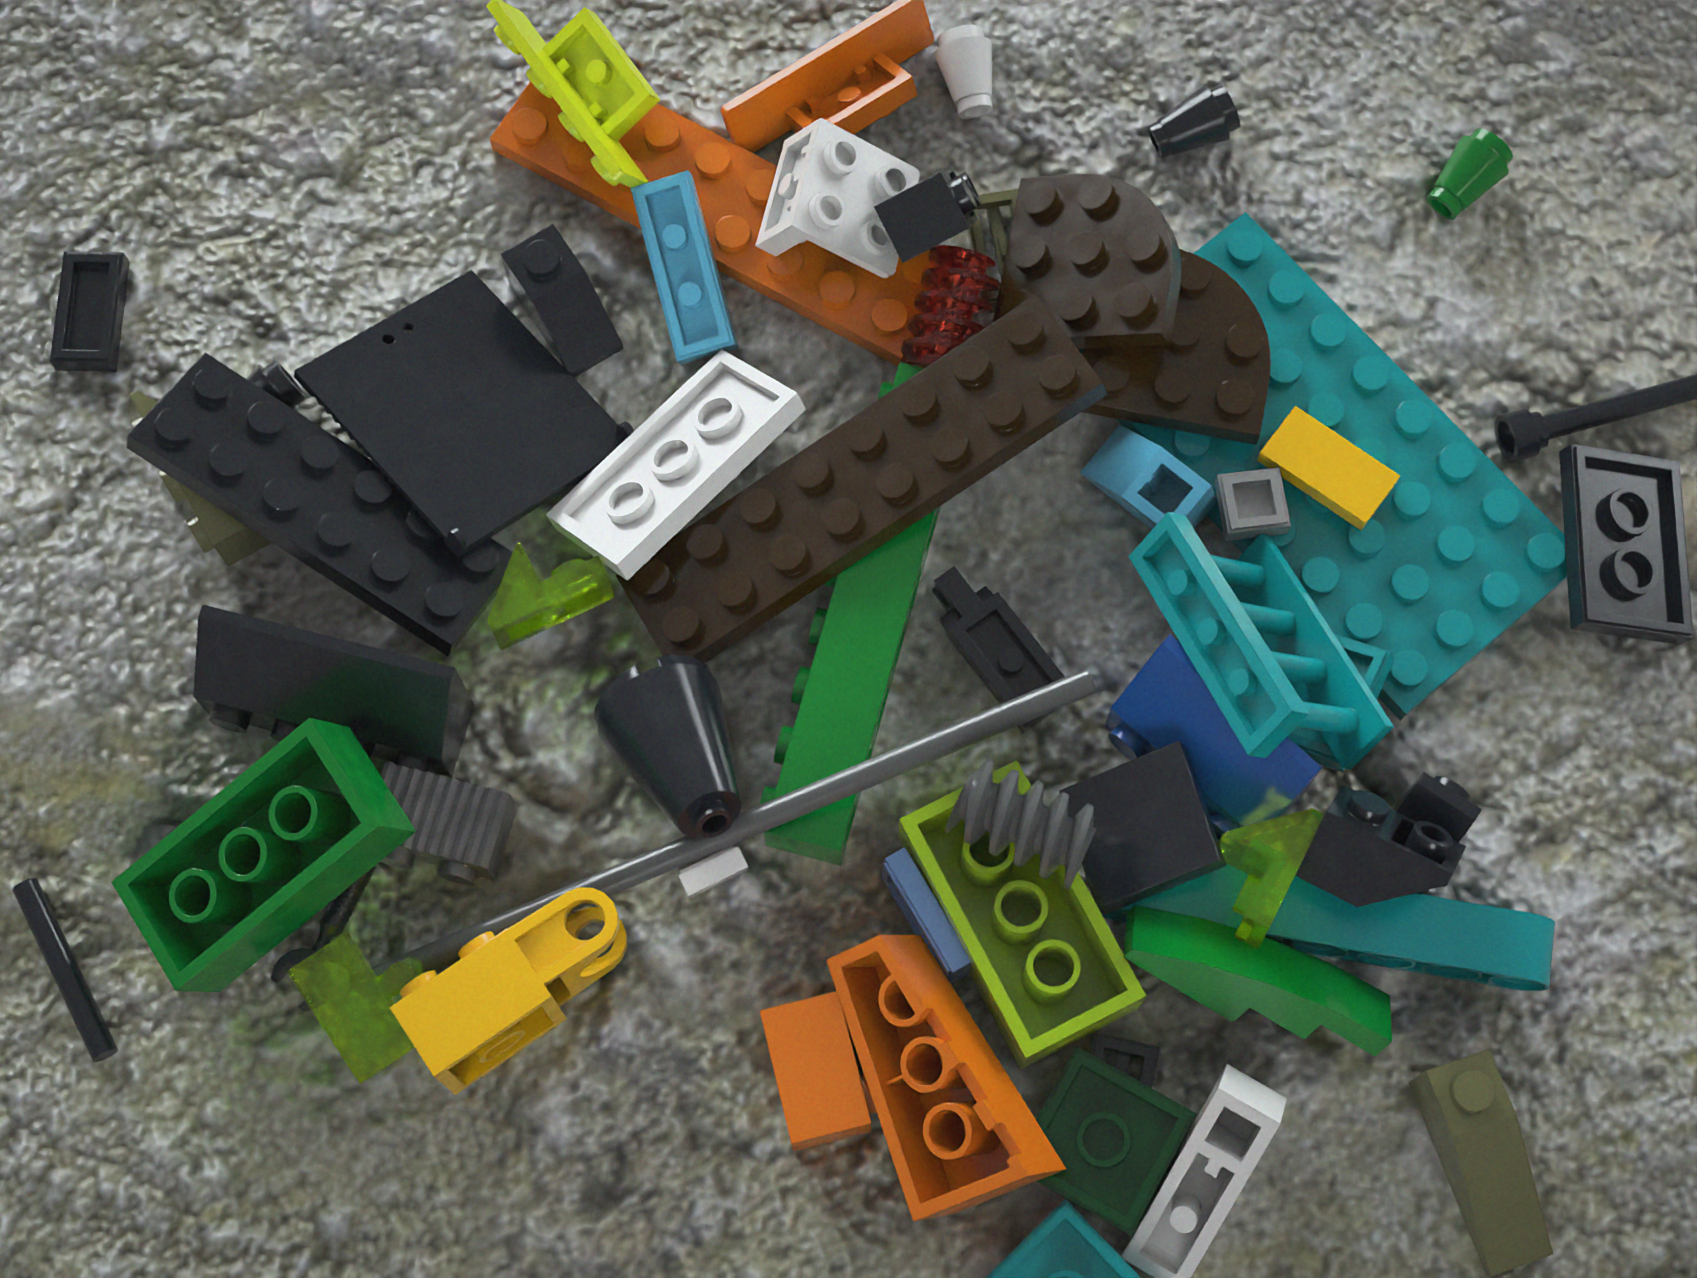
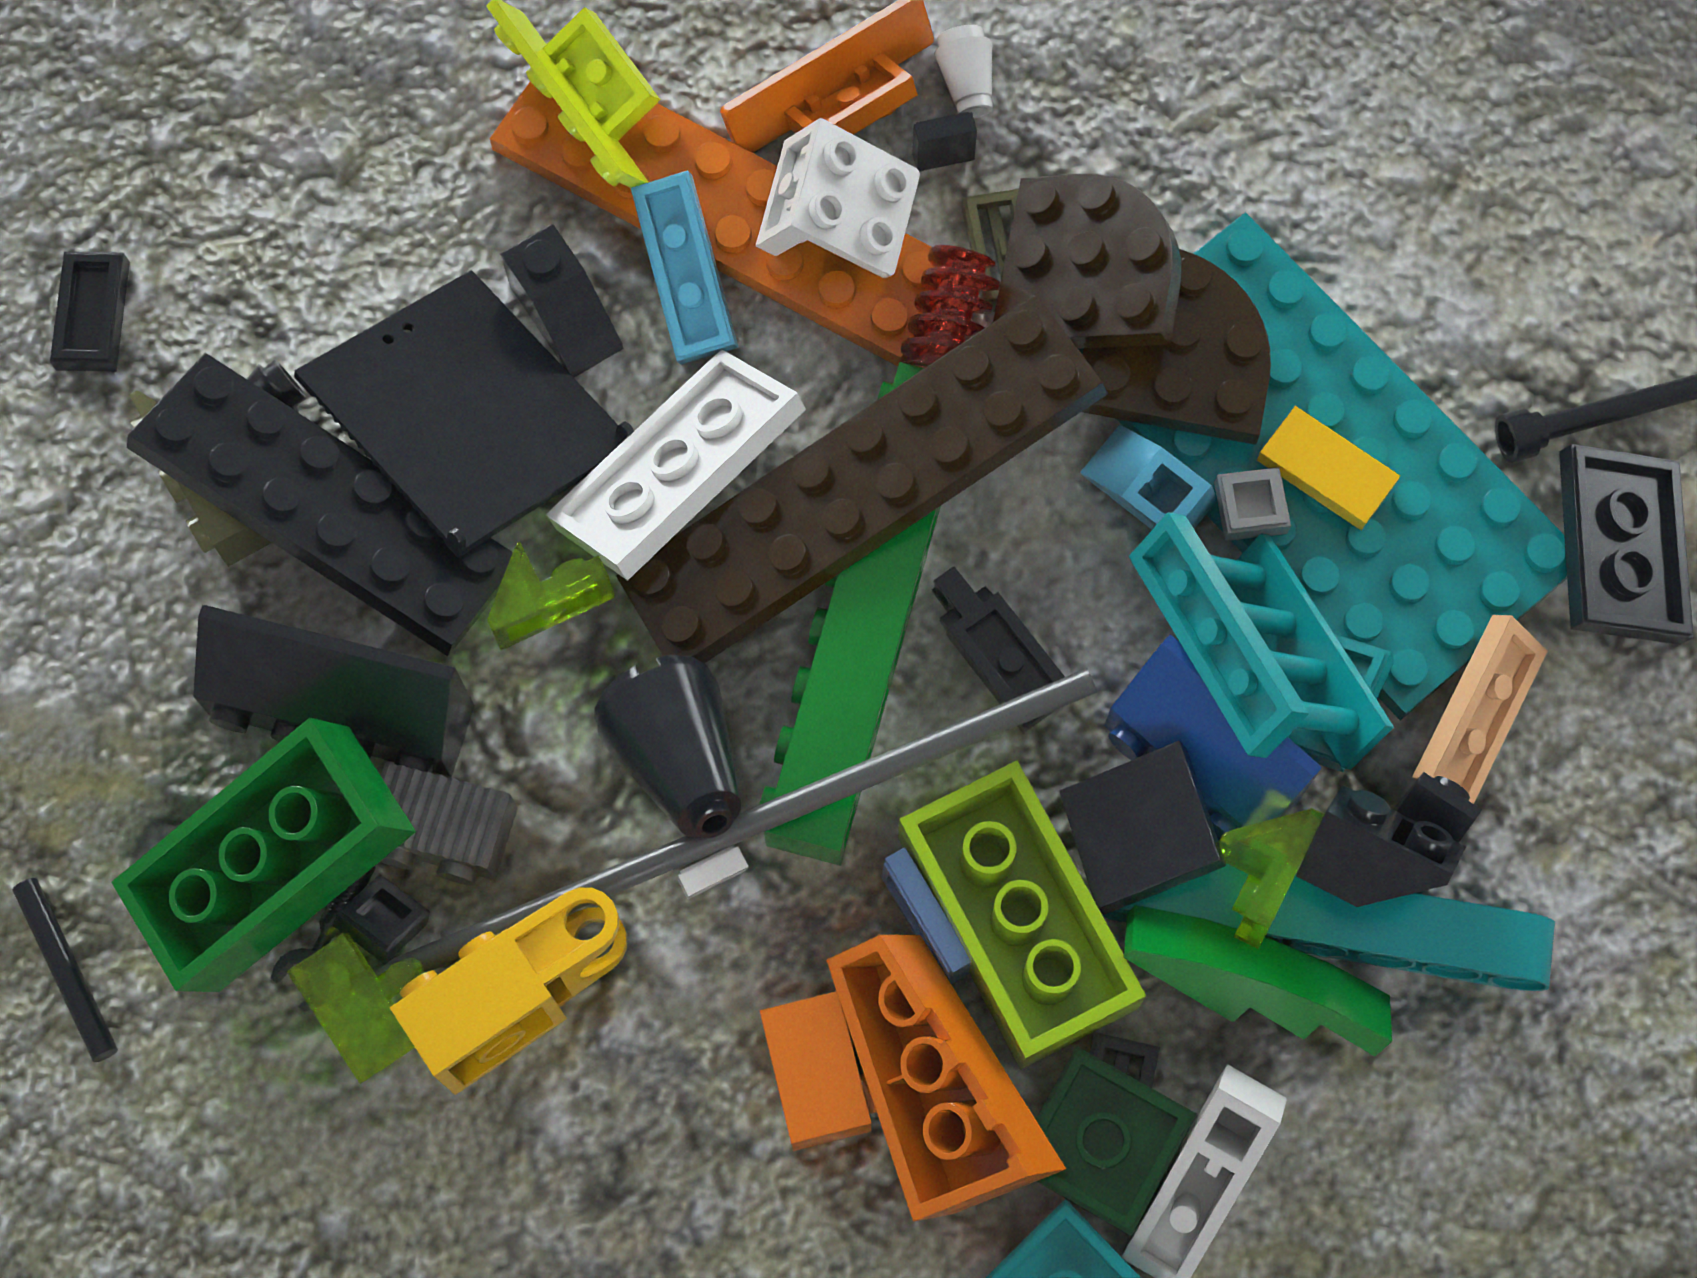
(382, 919): none -> black tile
(929, 212): black slope -> none
(944, 141): none -> black tile
(1023, 821): dark grey piece -> none
(1195, 122): black cone -> none
(1470, 172): green cone -> none
(1483, 705): none -> light nougat plate
(1484, 1160): olive slope -> none

